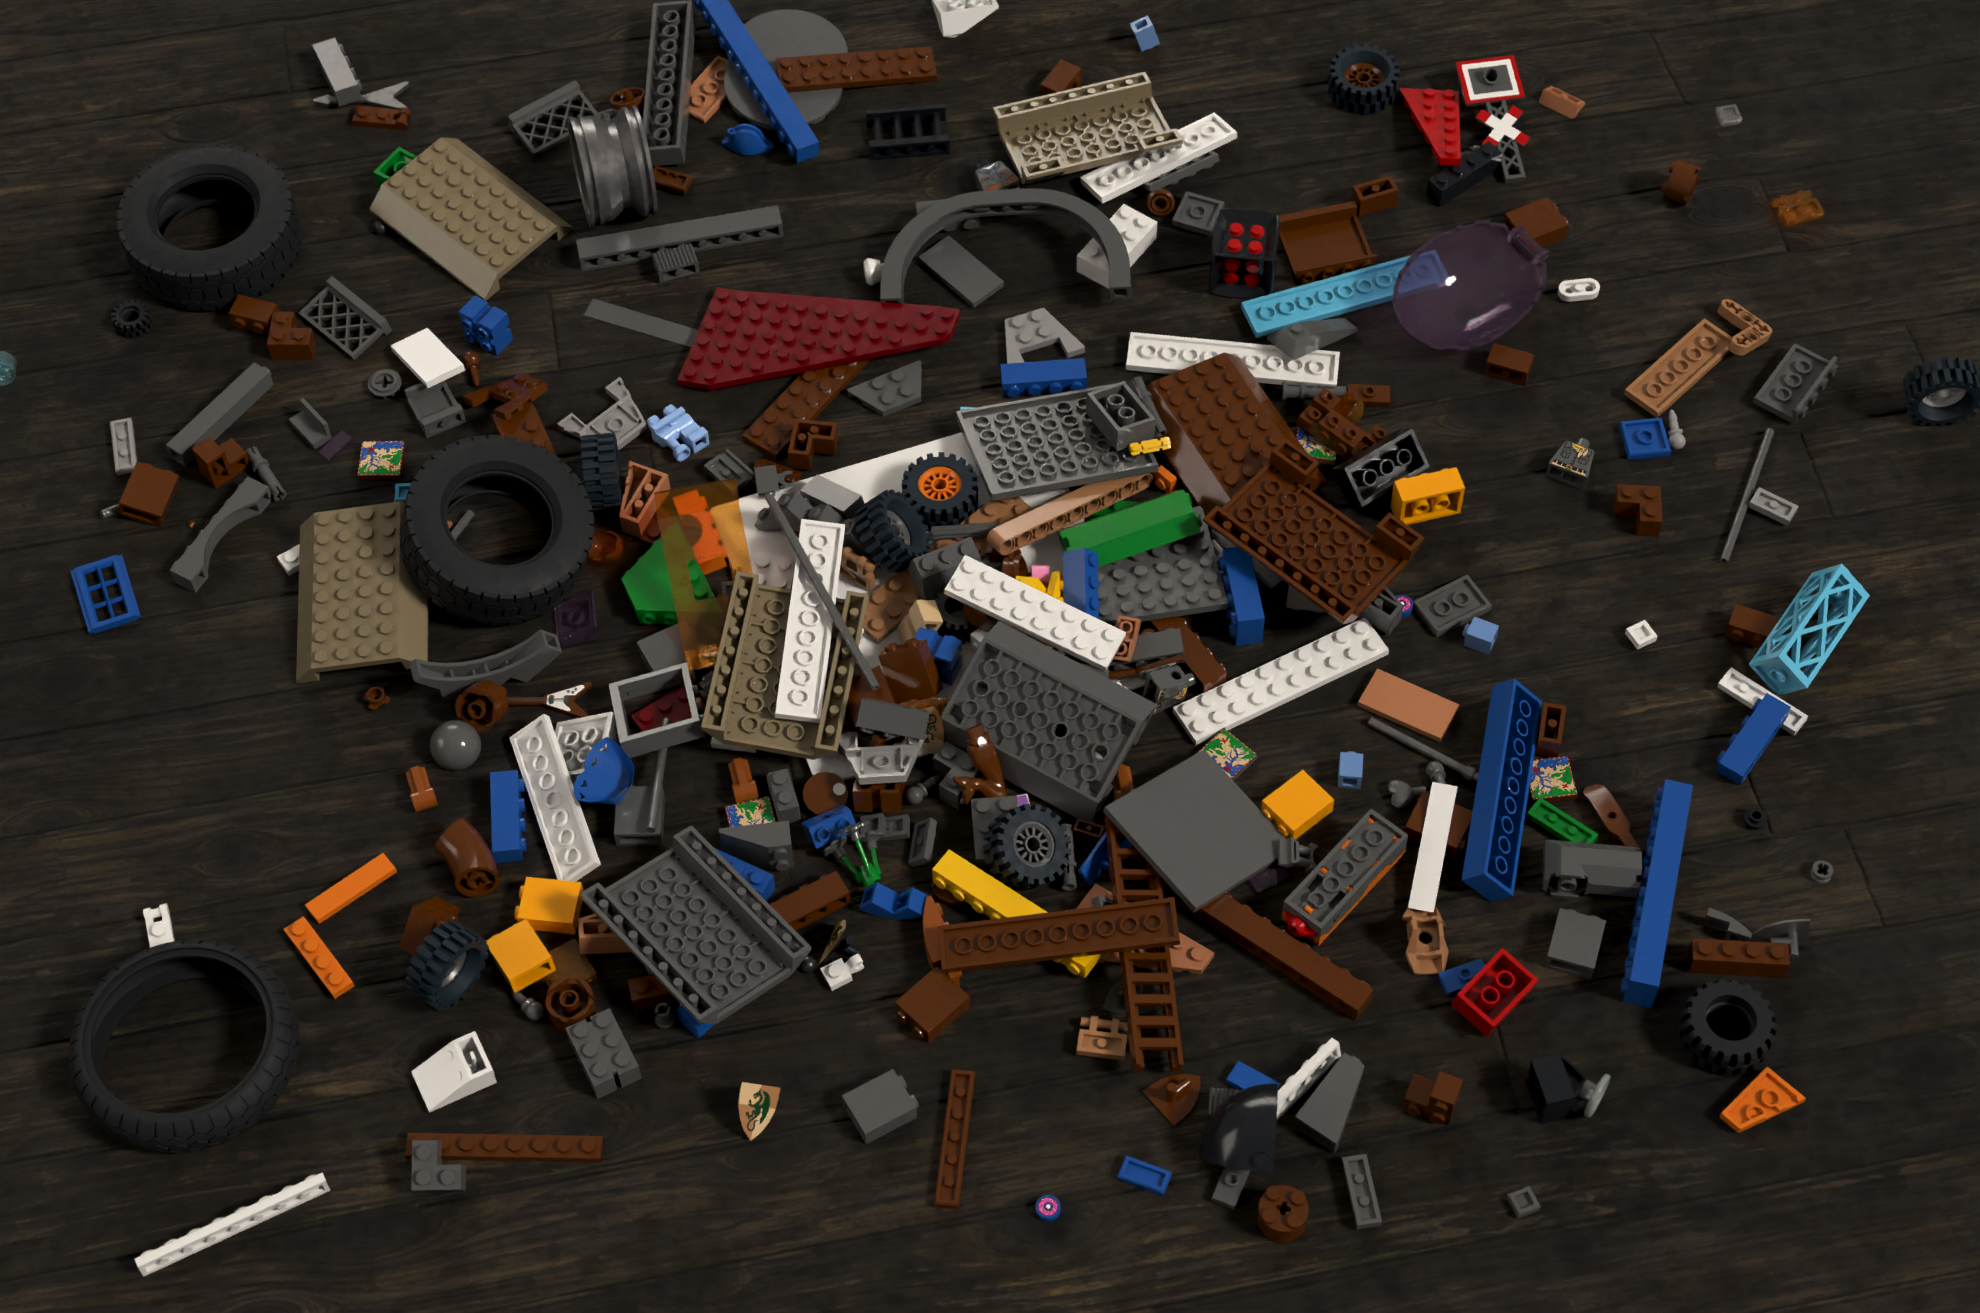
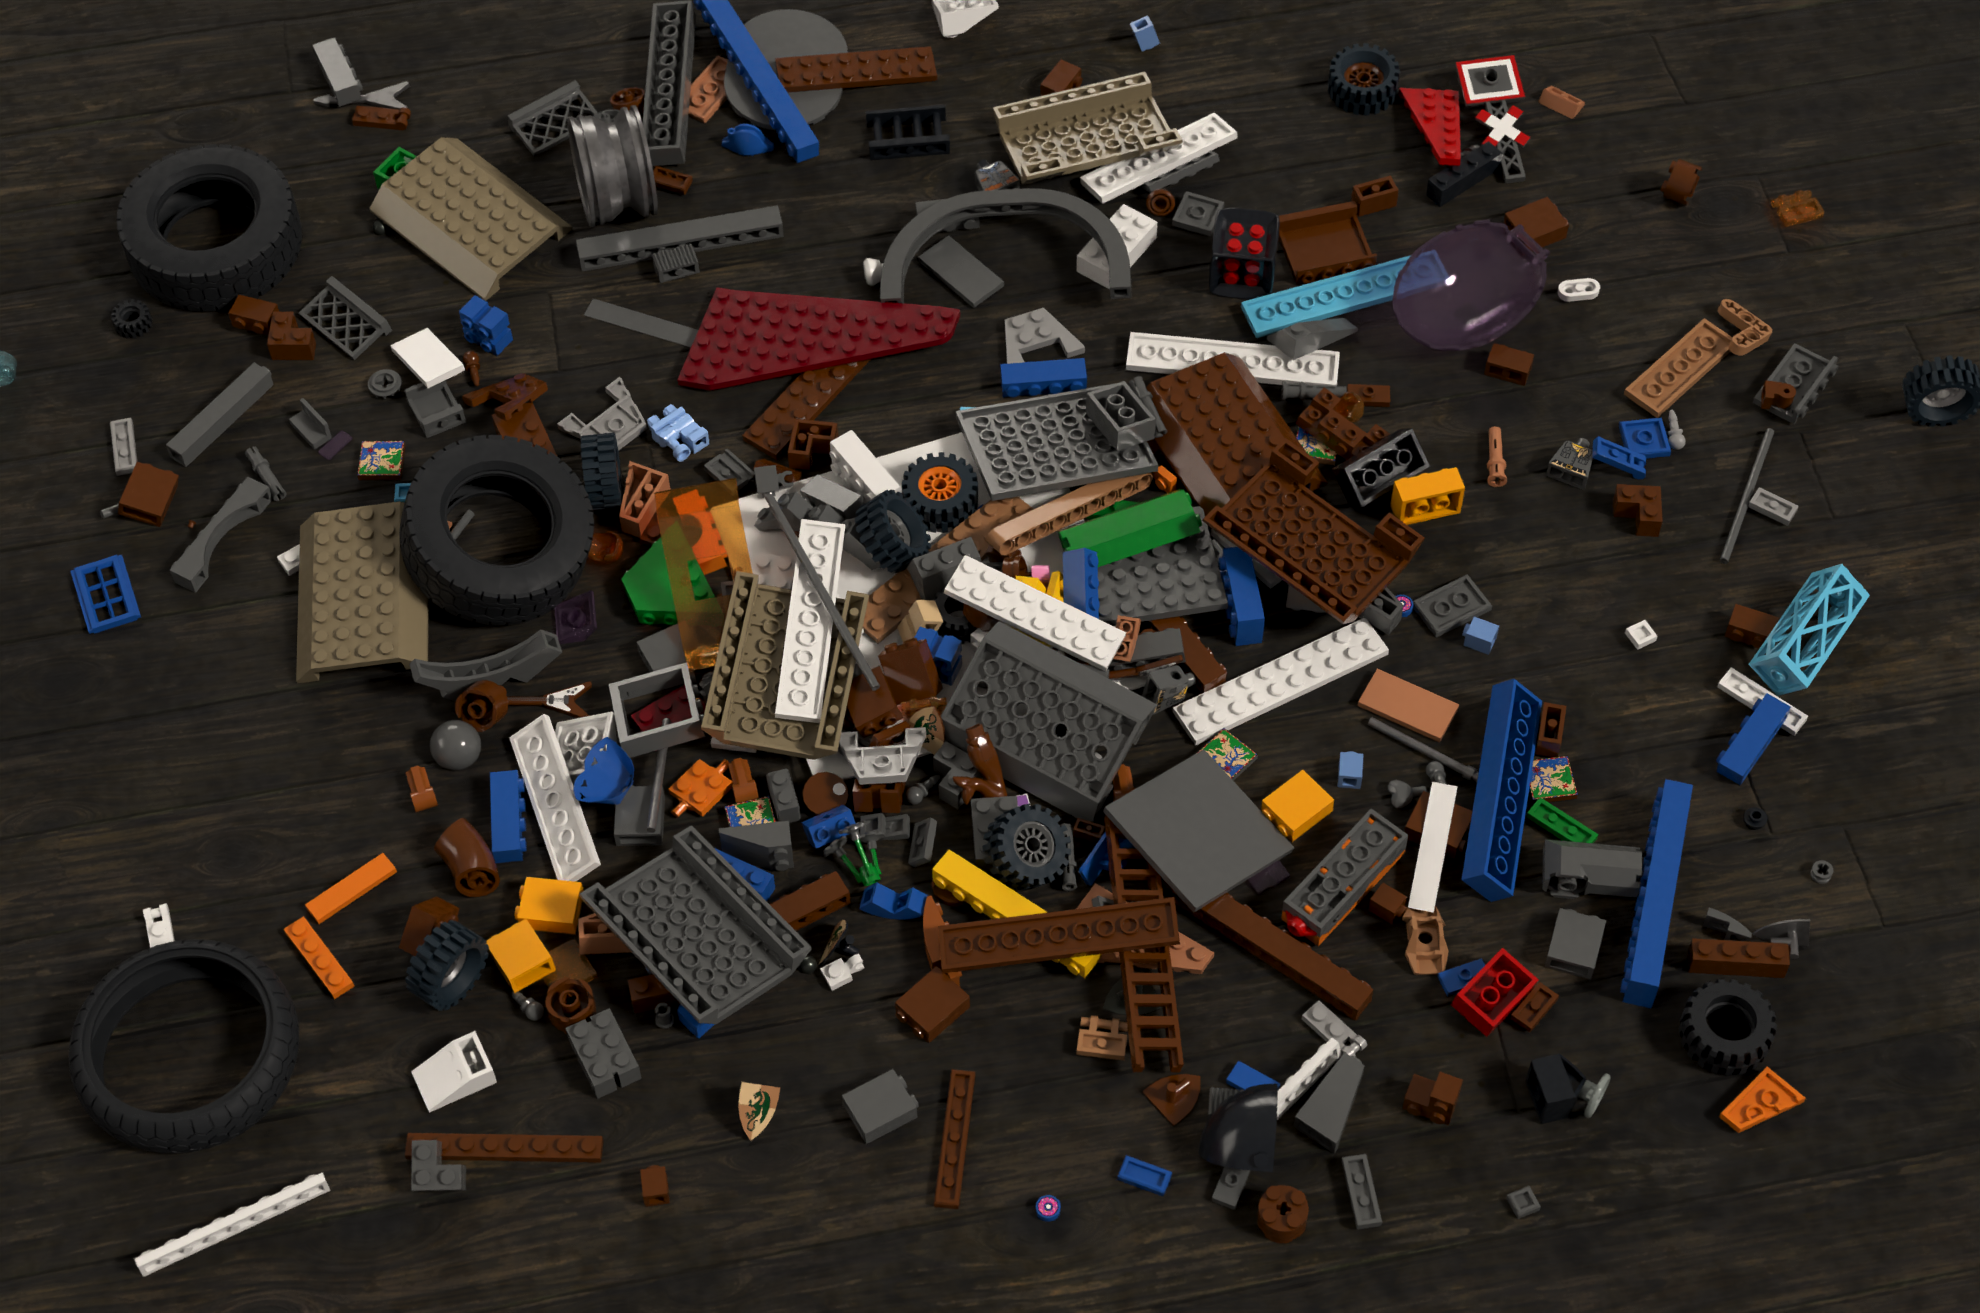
(220, 462): reddish brown brick -> none
(376, 692): reddish brown plate -> none
(655, 1185): none -> reddish brown brick
(700, 788): none -> orange plate
(857, 569): medium nougat plate -> none
(859, 467): none -> white brick
(891, 390): dark grey wing -> none
(893, 719): dark grey brick -> none
(961, 530): dark grey axle -> none
(1149, 446): yellow axle -> none
(1289, 854): dark grey piece -> none
(1330, 1026): none -> light grey plate
(1388, 903): none -> reddish brown brick
(1496, 464): none -> nougat pin
(1534, 1007): none -> reddish brown plate
(1606, 807): reddish brown piece -> none
(1619, 457): none -> blue plate
(1728, 115): clear tile -> none
(1777, 394): none -> reddish brown leg

